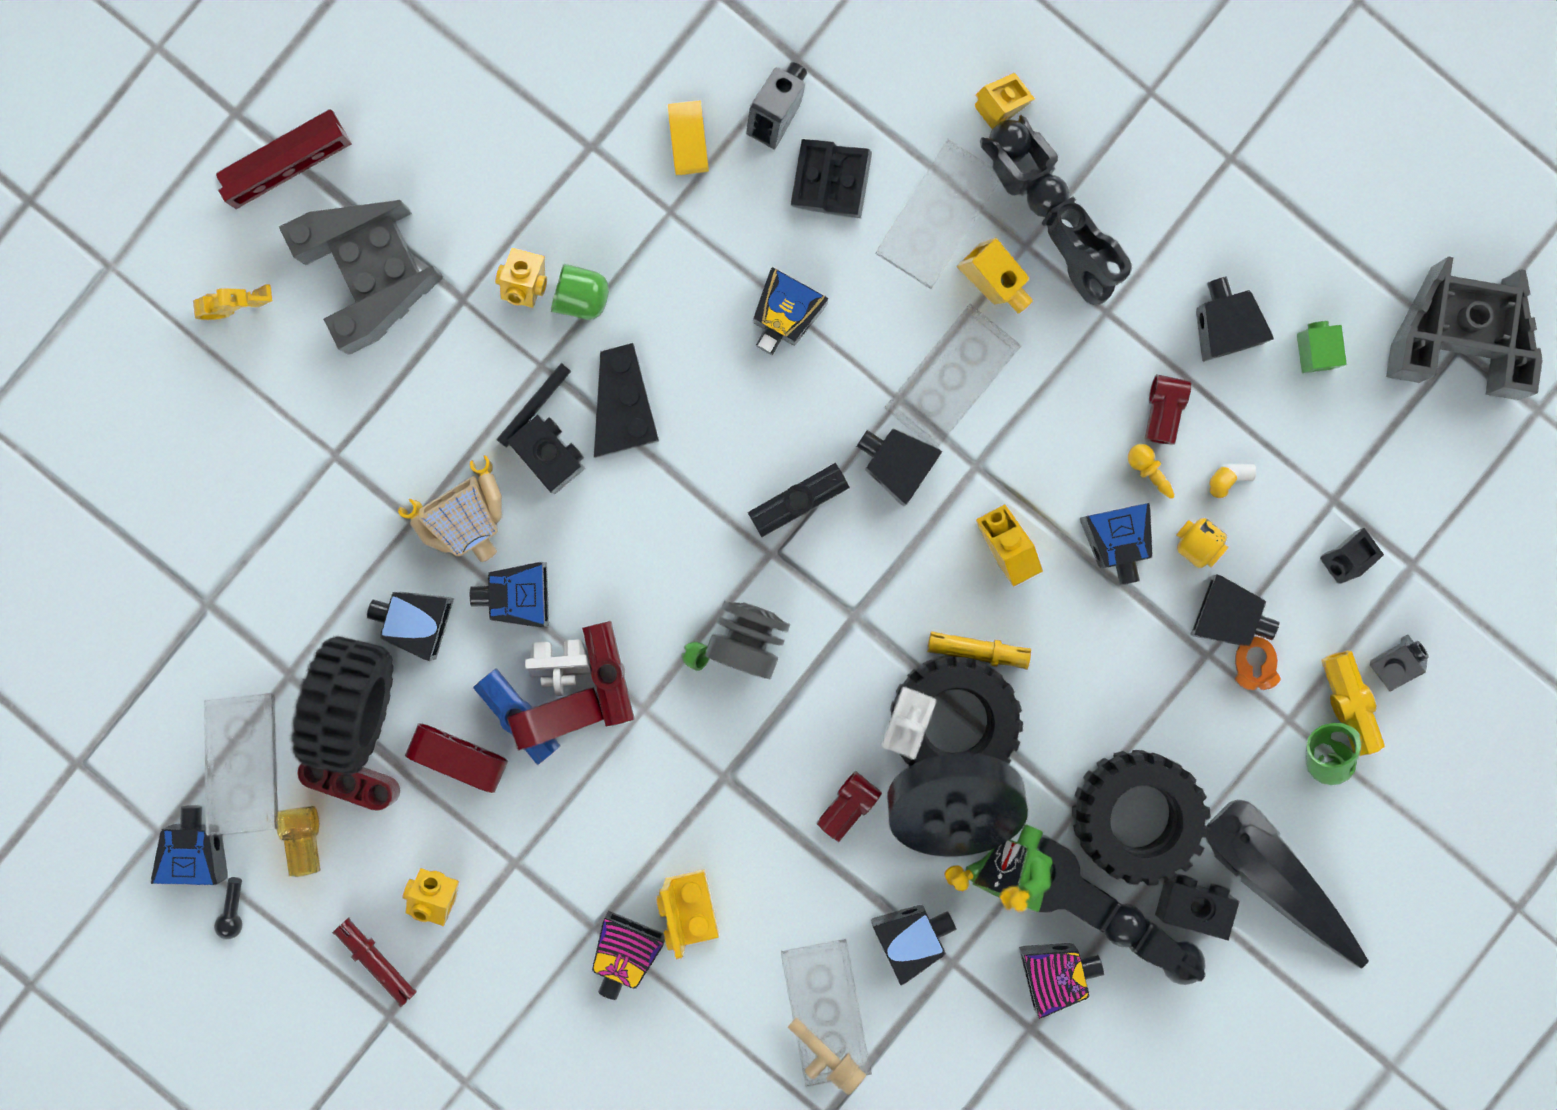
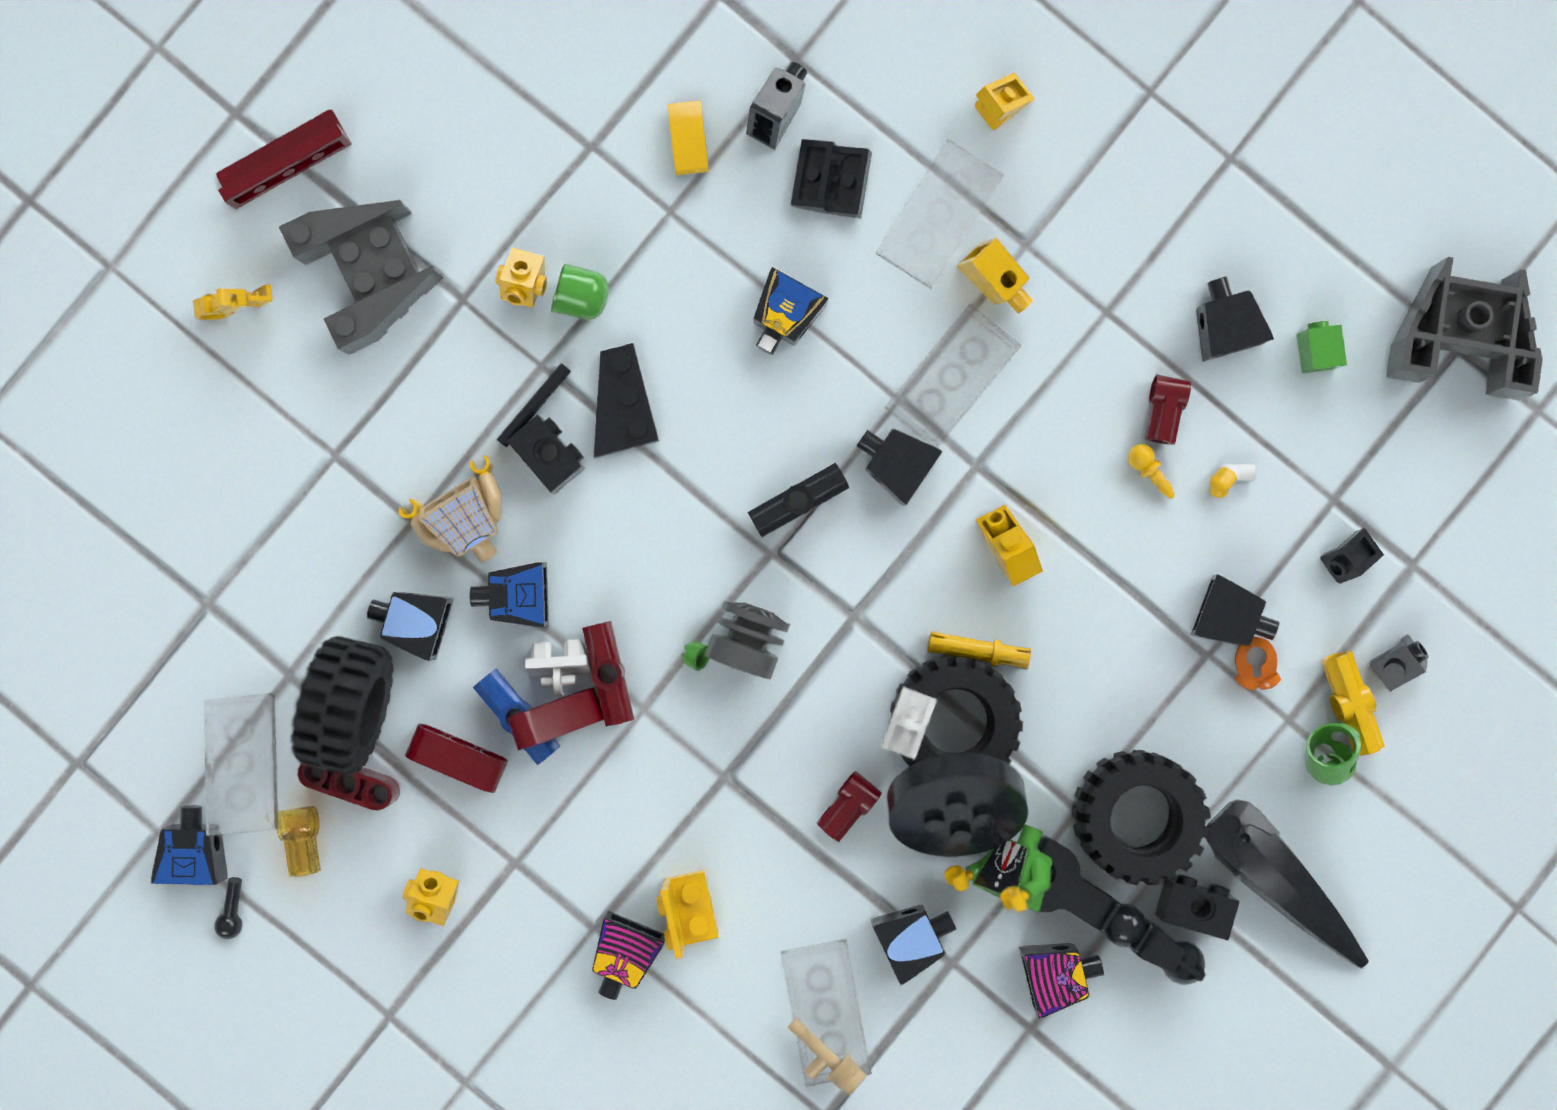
(374, 961): dark red pin -> none
(1081, 245): black piece -> none
(1120, 539): torso -> none
(1201, 542): yellow head -> none

